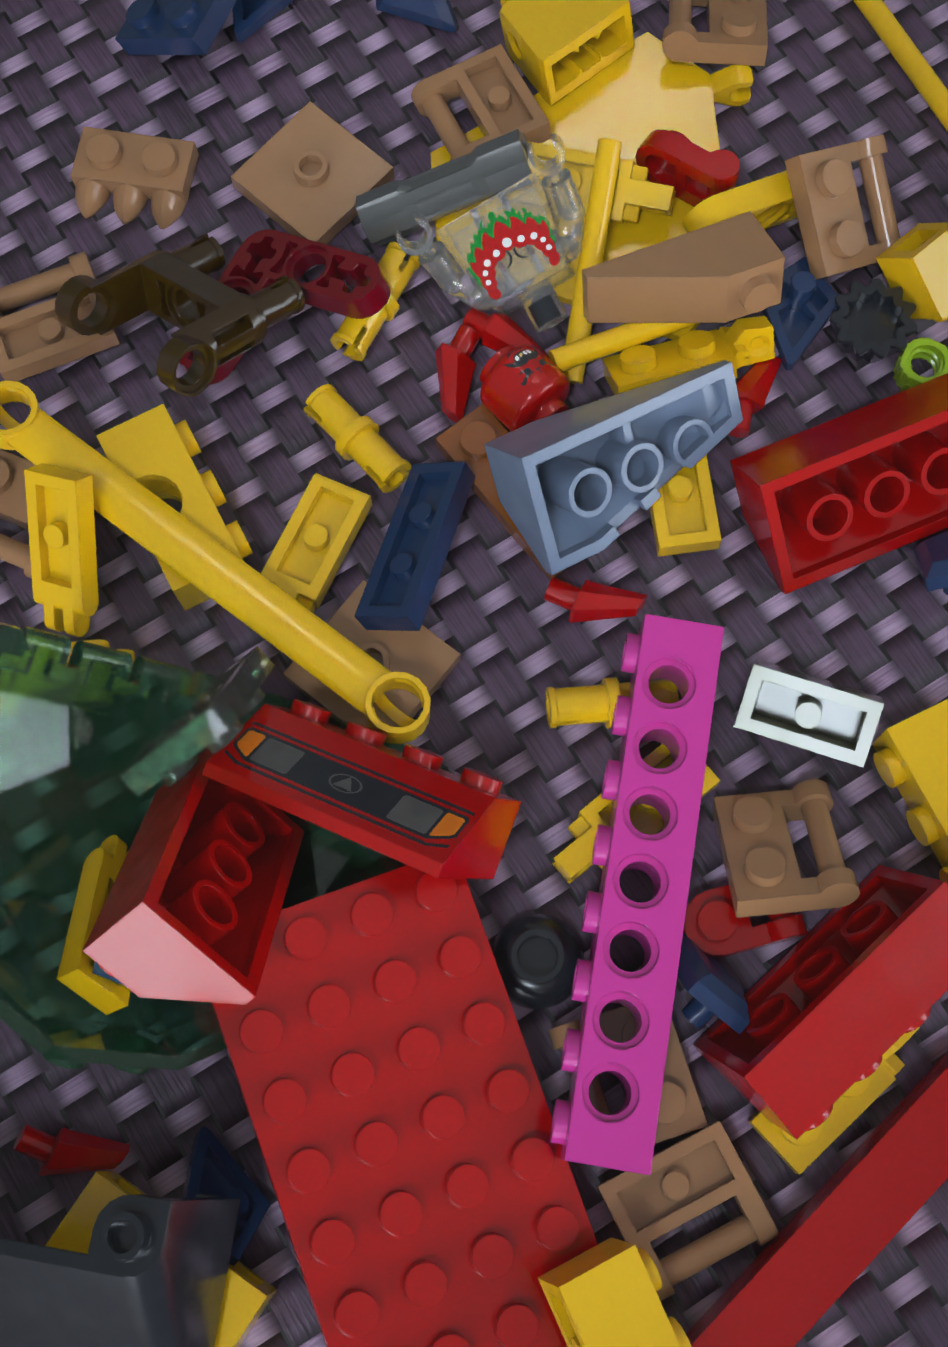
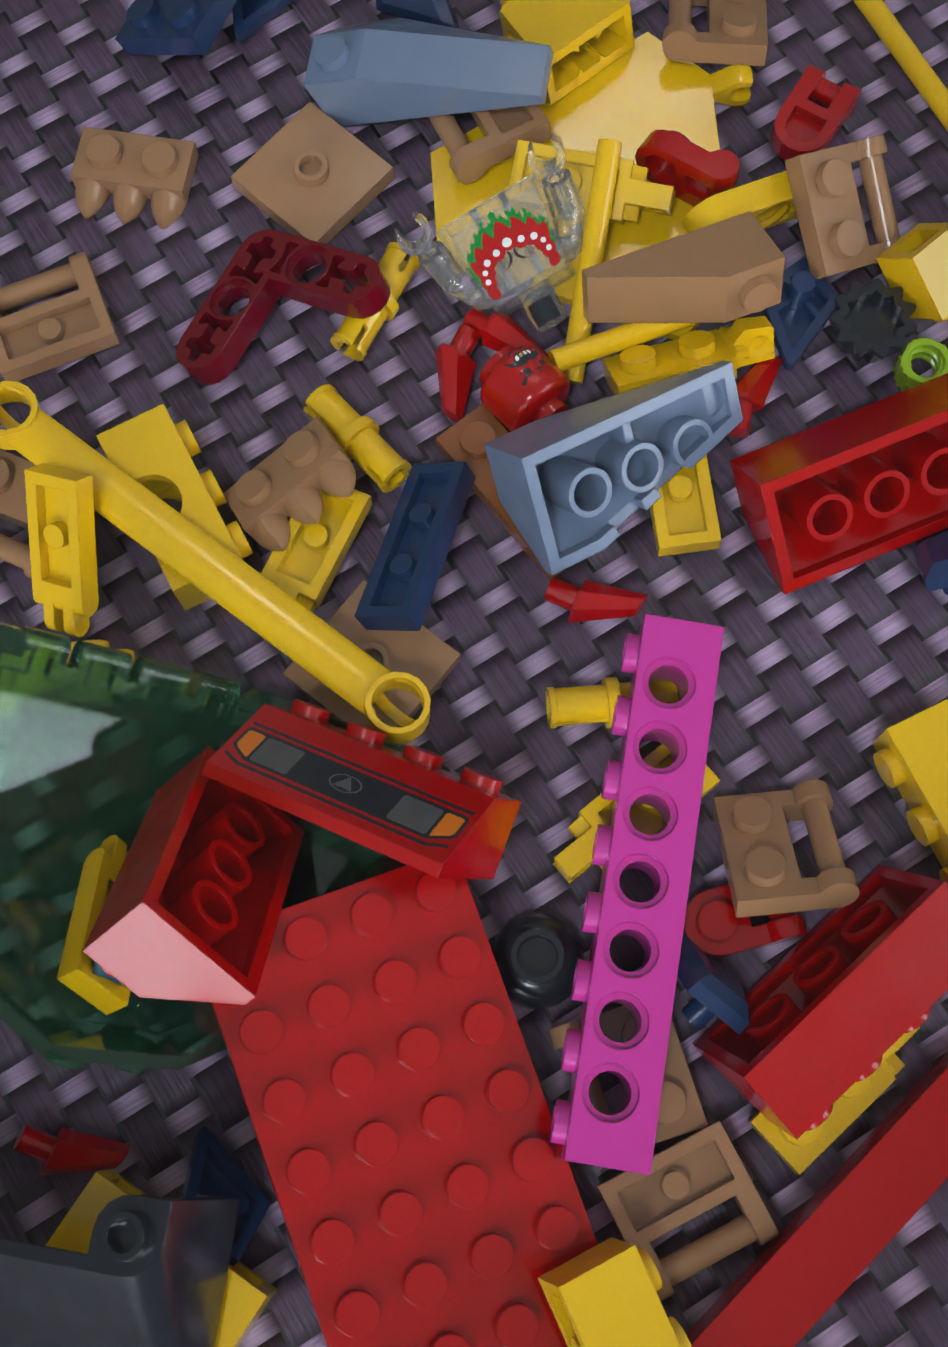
(176, 287): dark brown connector -> none
(209, 724): clear smoke plate -> none
(291, 485): none -> medium nougat plate
(421, 71): none -> sand blue wedge
(443, 188): dark grey axle -> none
(806, 126): none -> red plate
(809, 712): brick -> none

